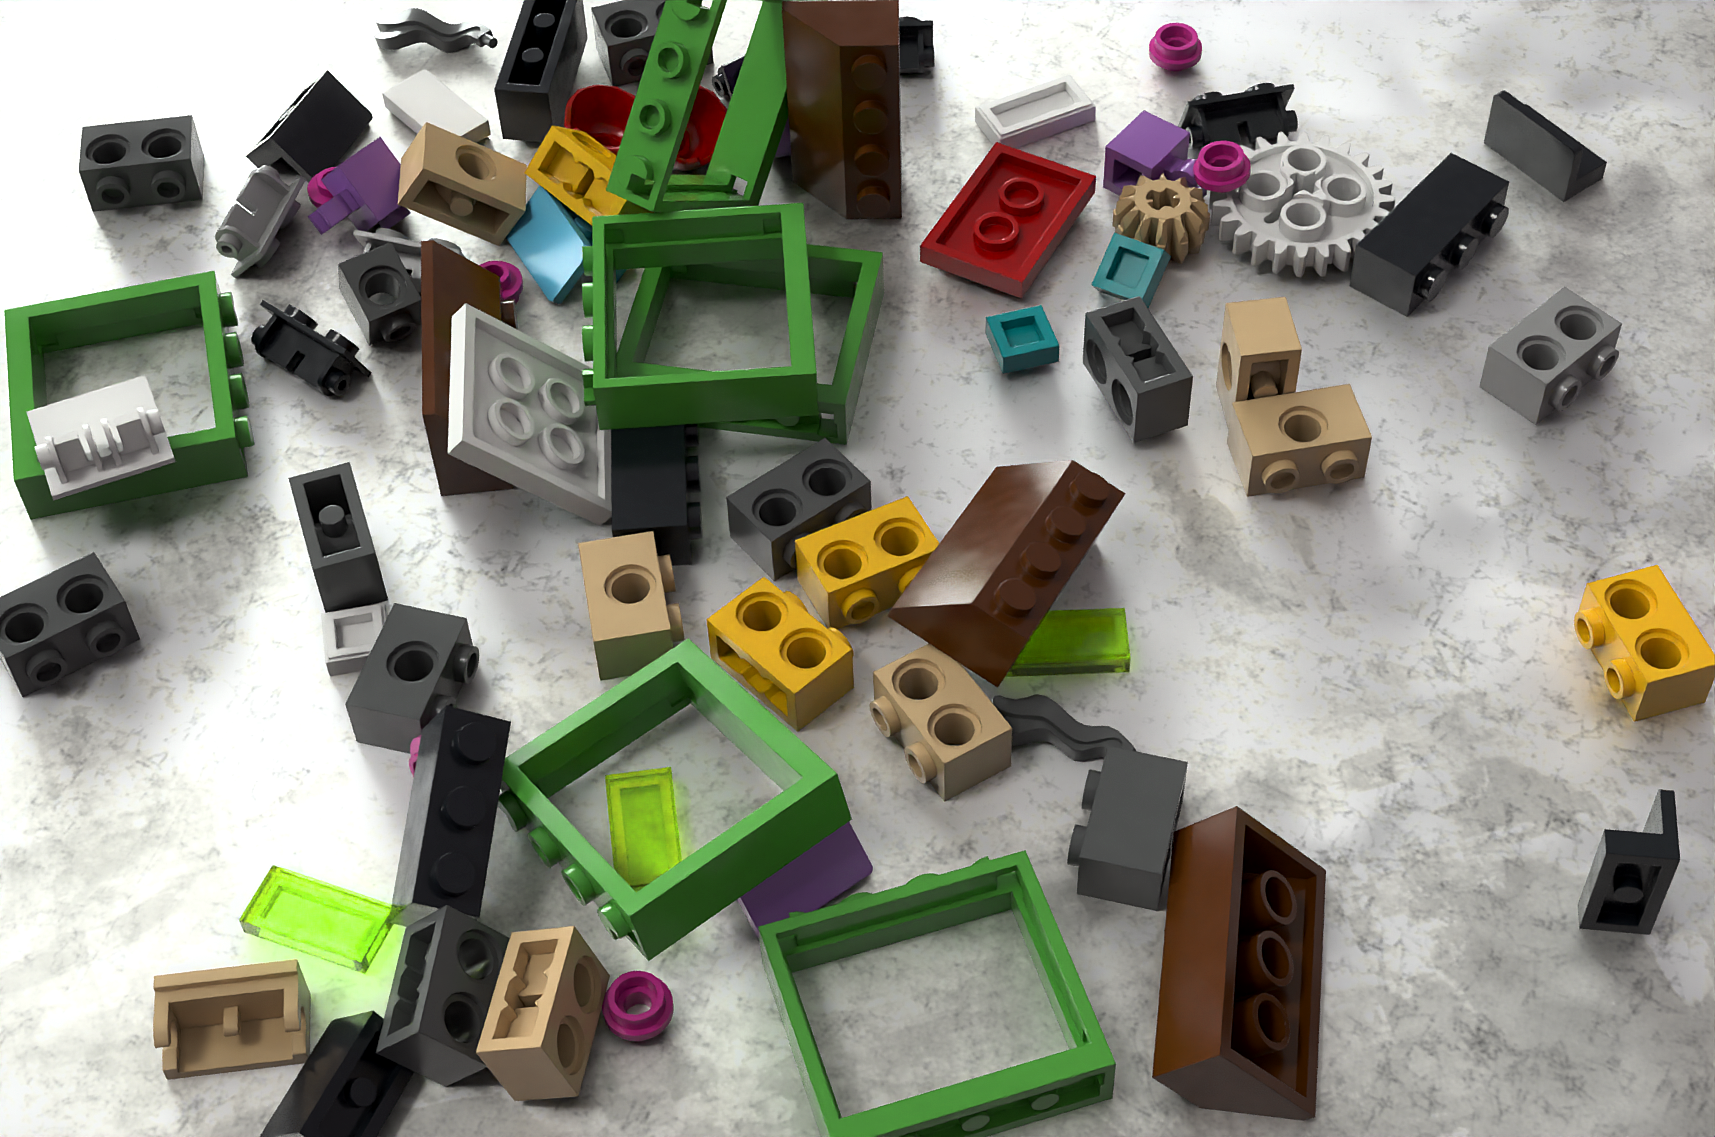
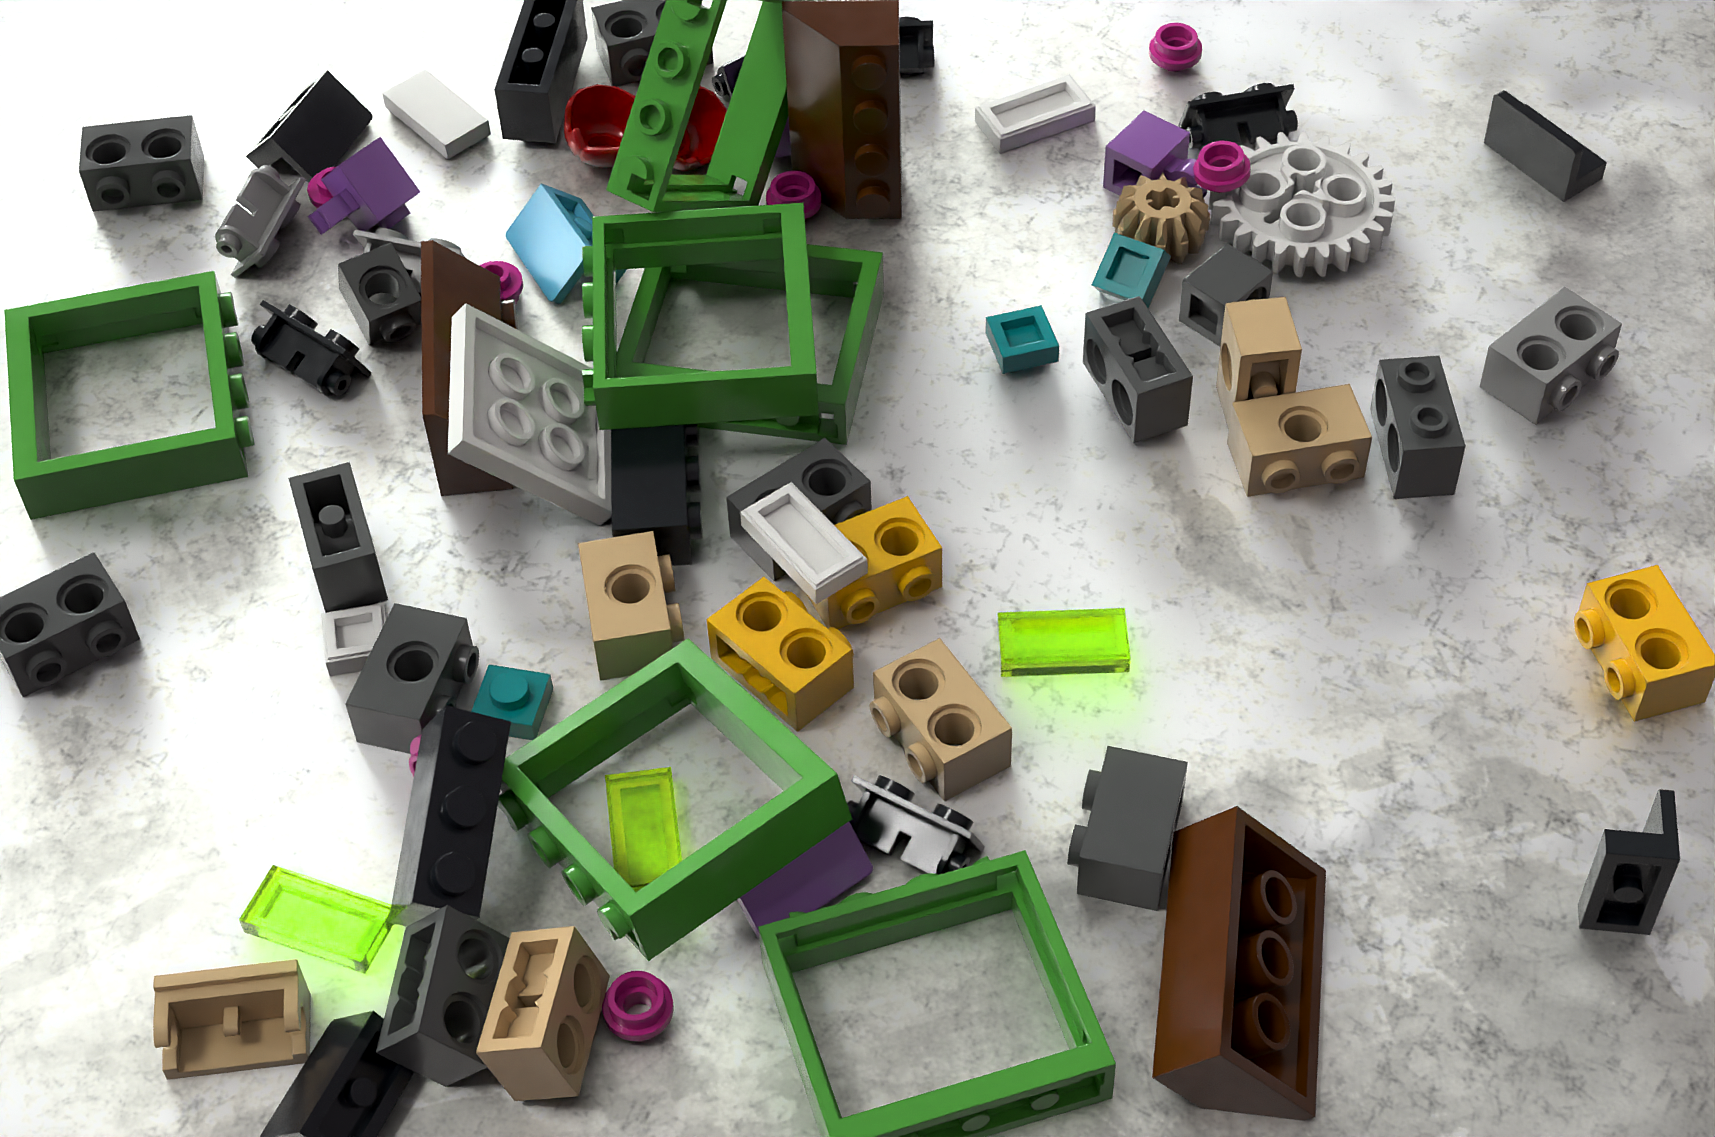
(99, 437): white hinge -> none
(422, 27): dark grey hair -> none
(462, 184): tan brick -> none
(515, 697): none -> teal plate
(577, 174): yellow brick -> none
(795, 188): none -> dark pink plate
(804, 542): none -> white tile
(935, 839): none -> hinge
(1006, 563): reddish brown slope -> none
(1008, 219): red plate -> none
(1043, 719): dark grey hair -> none
(1221, 280): none -> dark grey brick
(1417, 427): none -> dark grey brick
(1430, 235): black brick -> none

